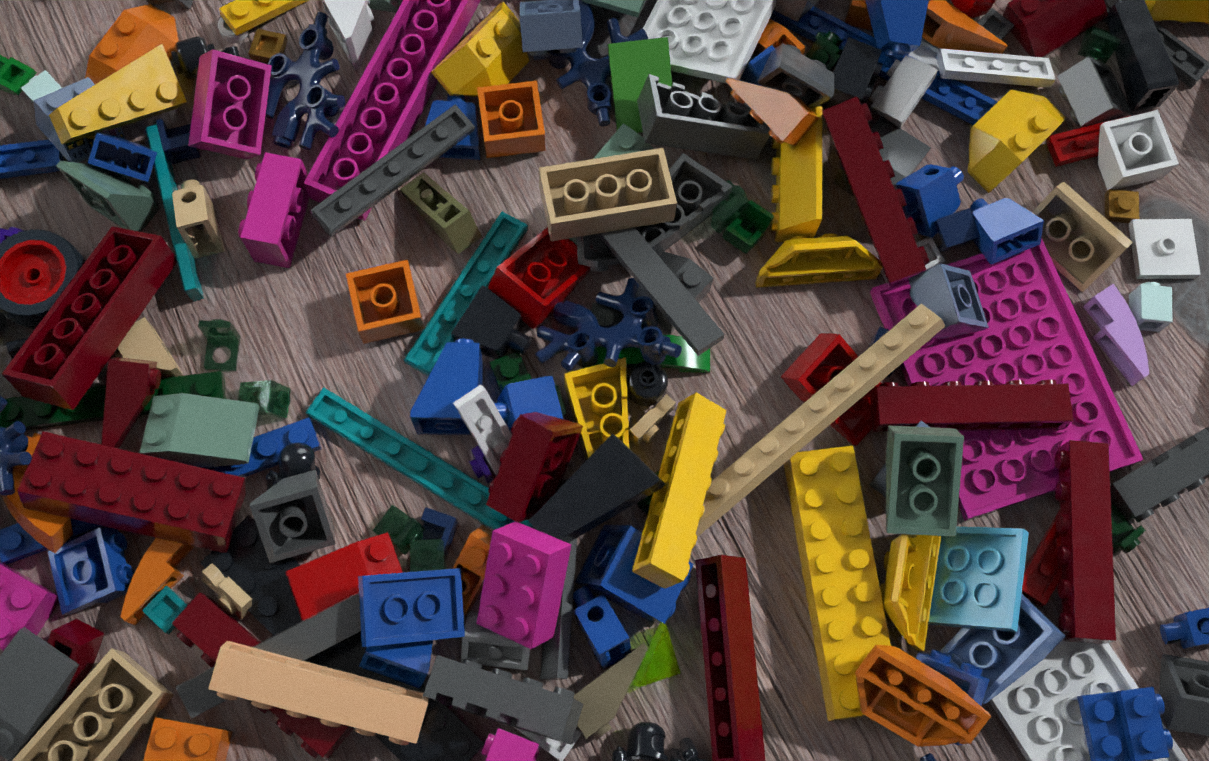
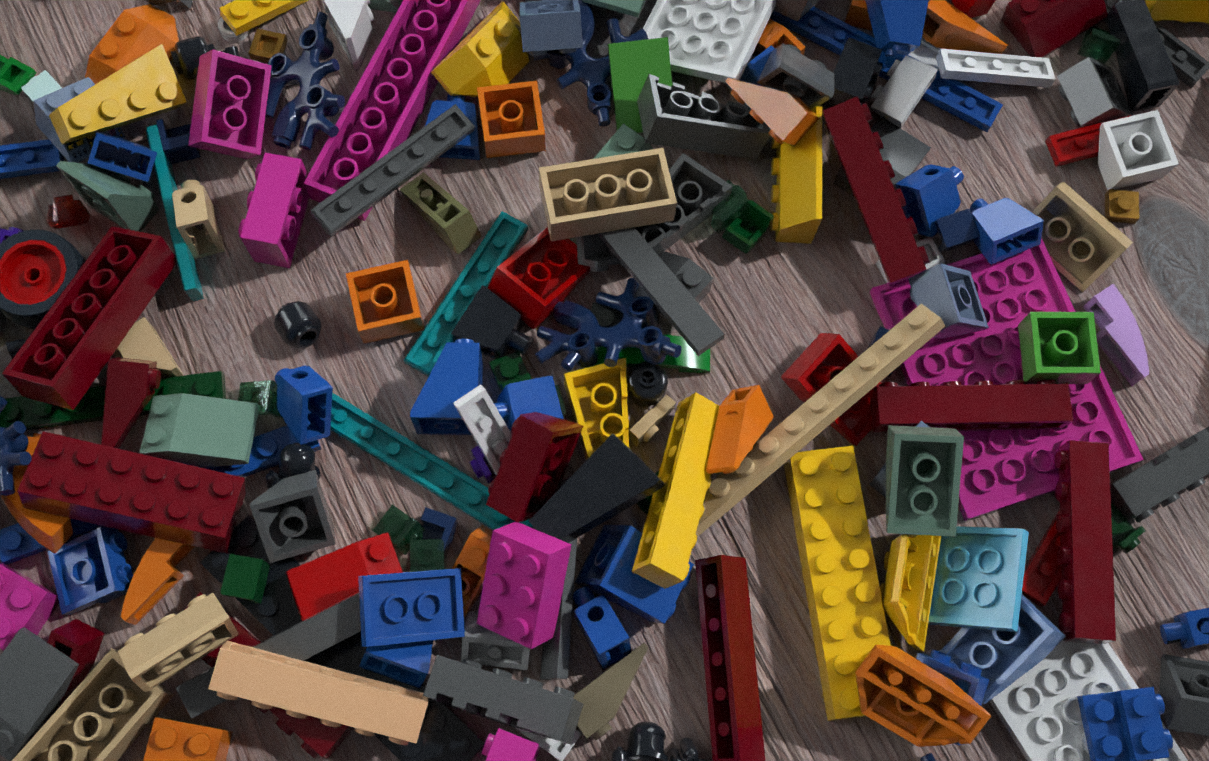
(66, 212): none -> clear red cone
(165, 609): teal plate -> none
(177, 642): none -> tan slope
(220, 334): clear green bracket -> none
(230, 595): tan plate -> none
(245, 578): none -> dark green panel
(297, 324): none -> black head
(304, 403): none -> blue torso
(658, 661): clear neon green slope -> none
(738, 426): none -> orange slope
(818, 261): yellow wedge -> none
(826, 49): dark green bracket -> none
(996, 24): dark grey plate -> none
(1009, 135): yellow wedge -> none
(1059, 347): none -> bright green brick
(1151, 306): light aqua brick -> none
(1164, 249): white plate -> none

